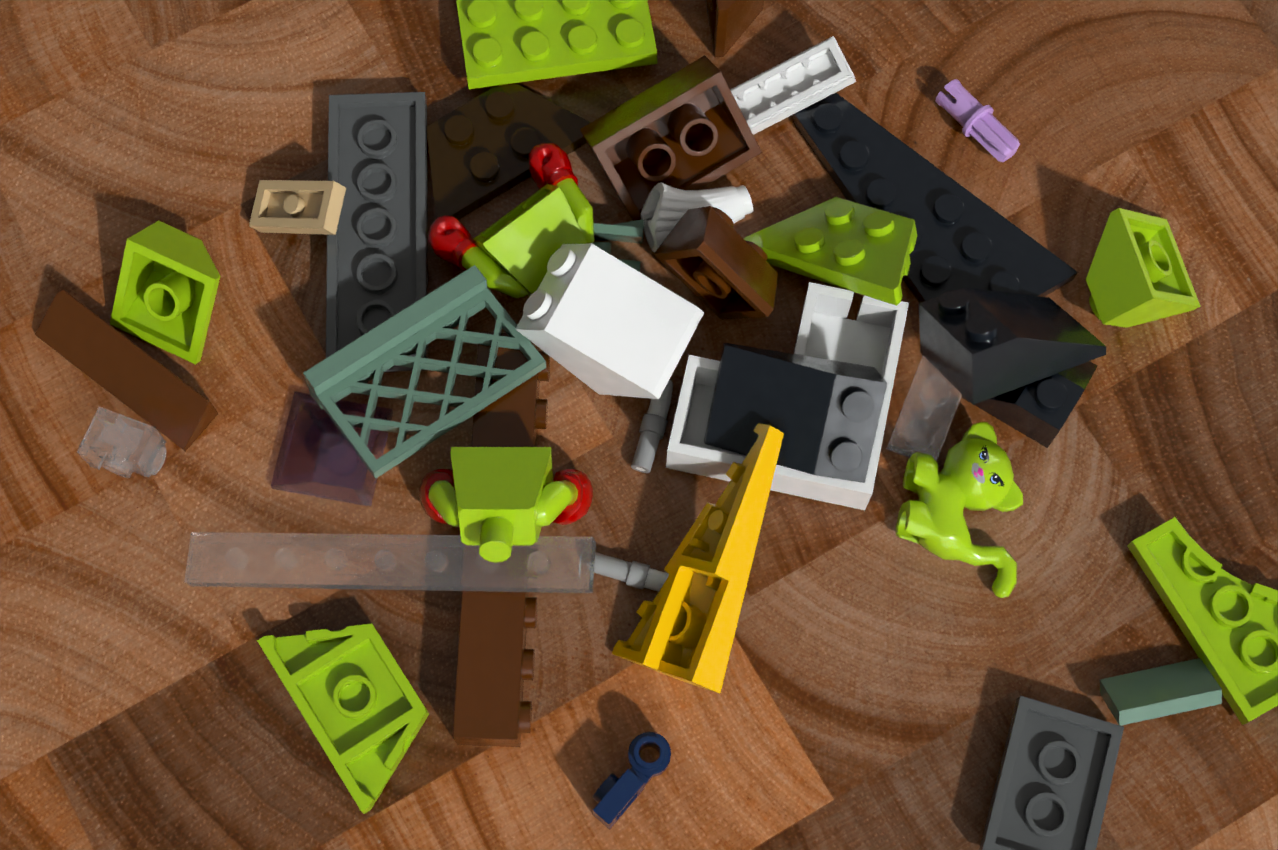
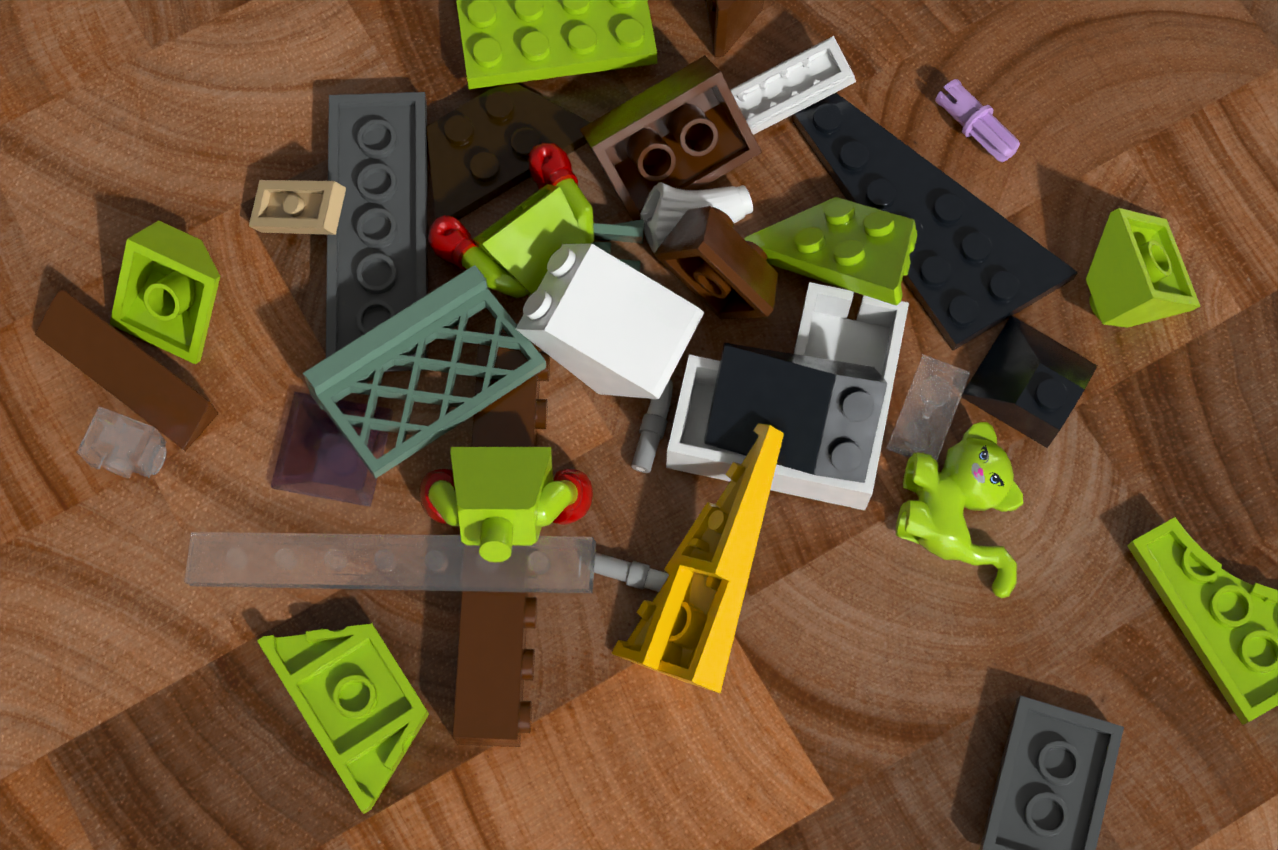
(617, 793): dark blue plate -> none
(1000, 340): black slope -> none
(1160, 691): sand green tile -> none

